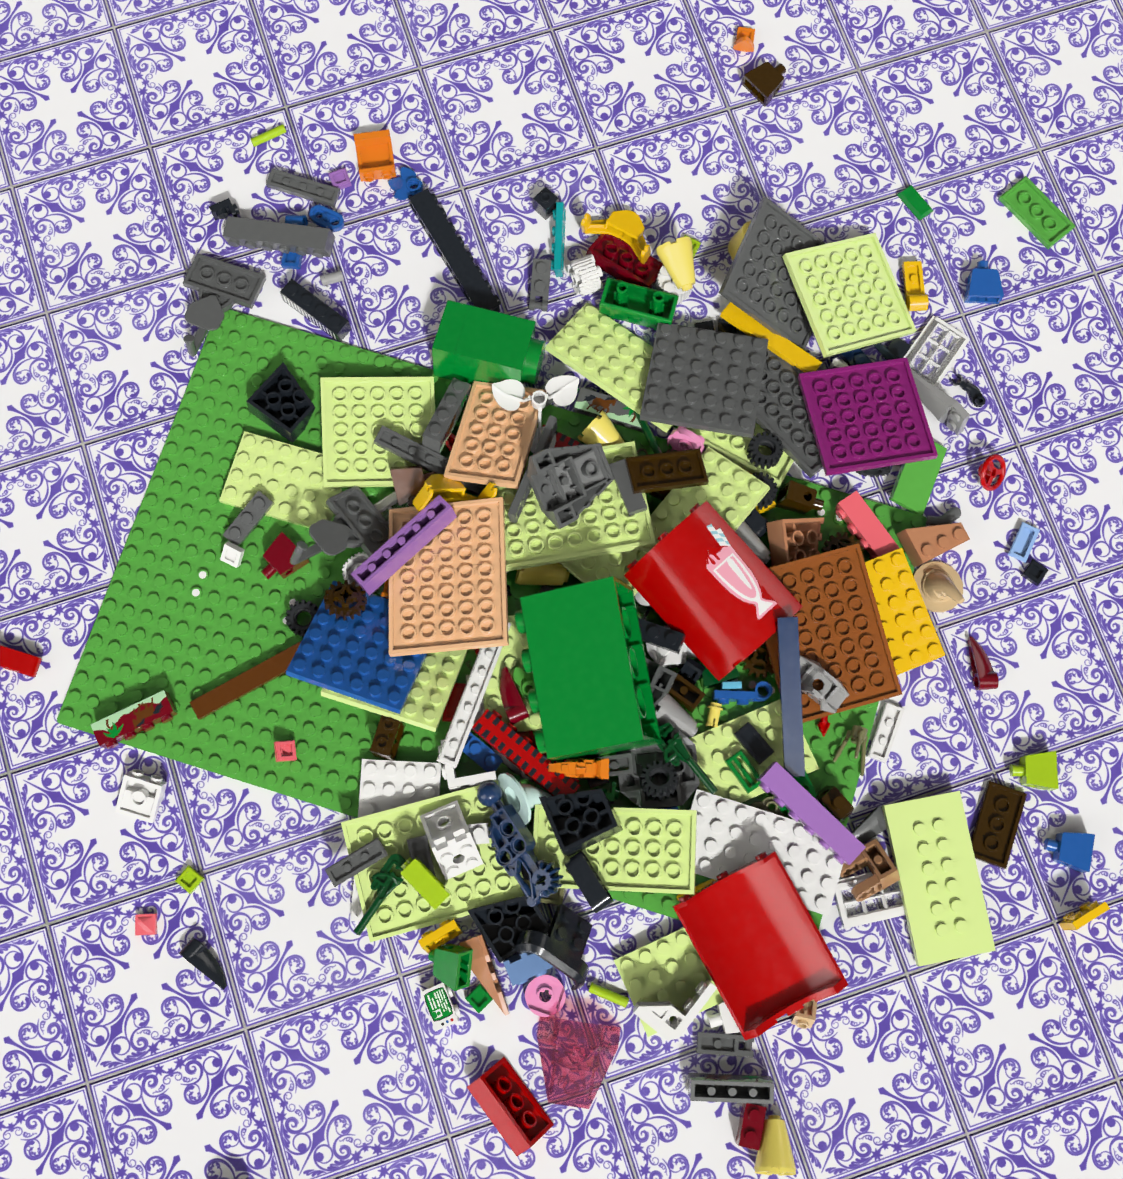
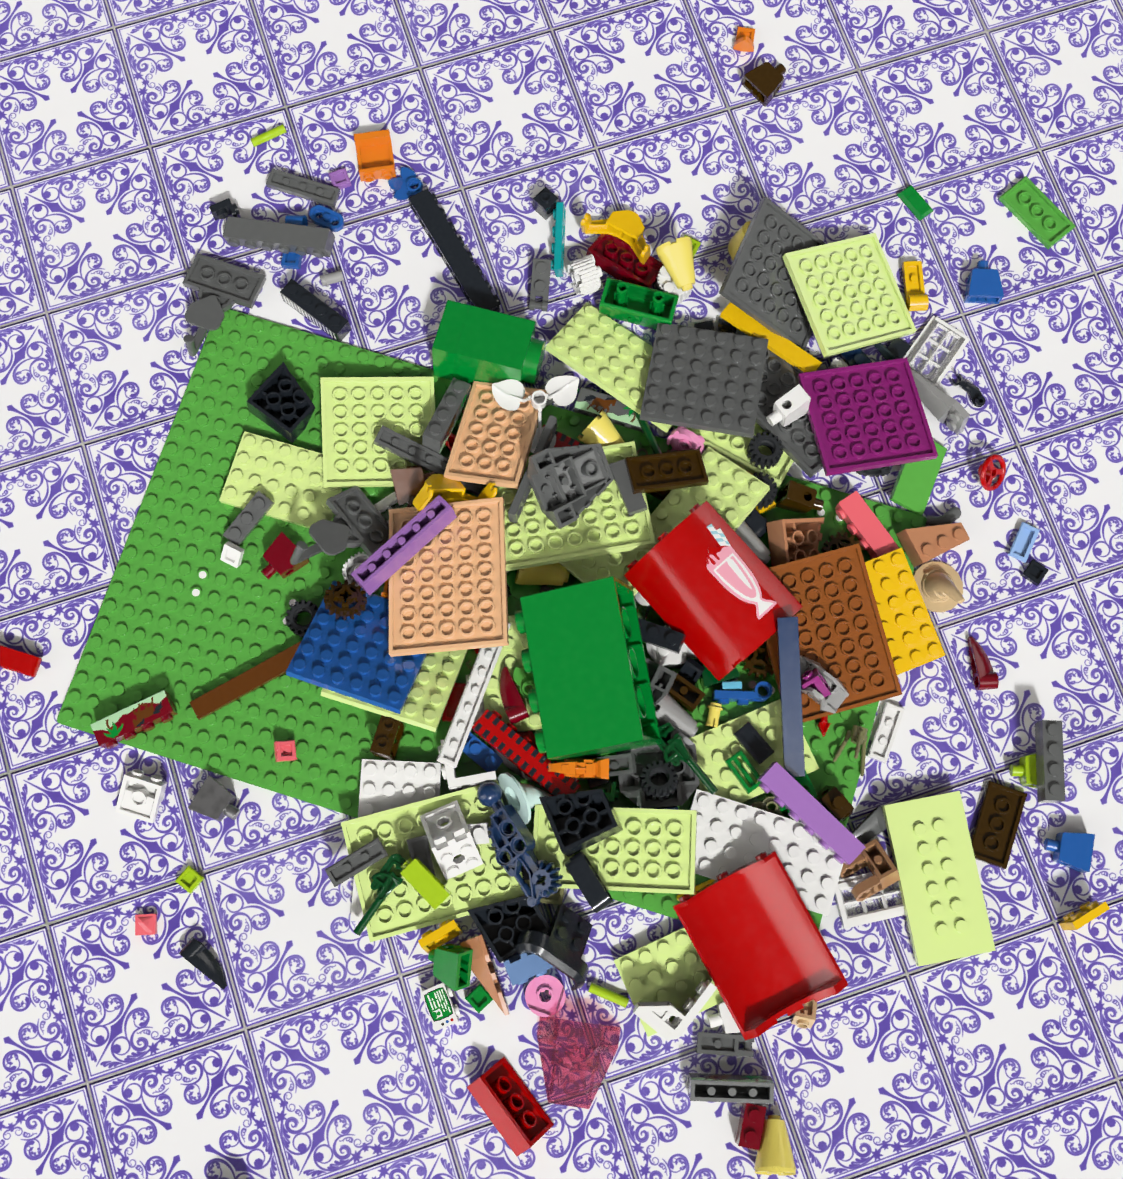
(214, 801): none -> flat silver torso
(790, 407): none -> white torso
(817, 680): none -> magenta bracket
(1049, 761): none -> dark grey brick

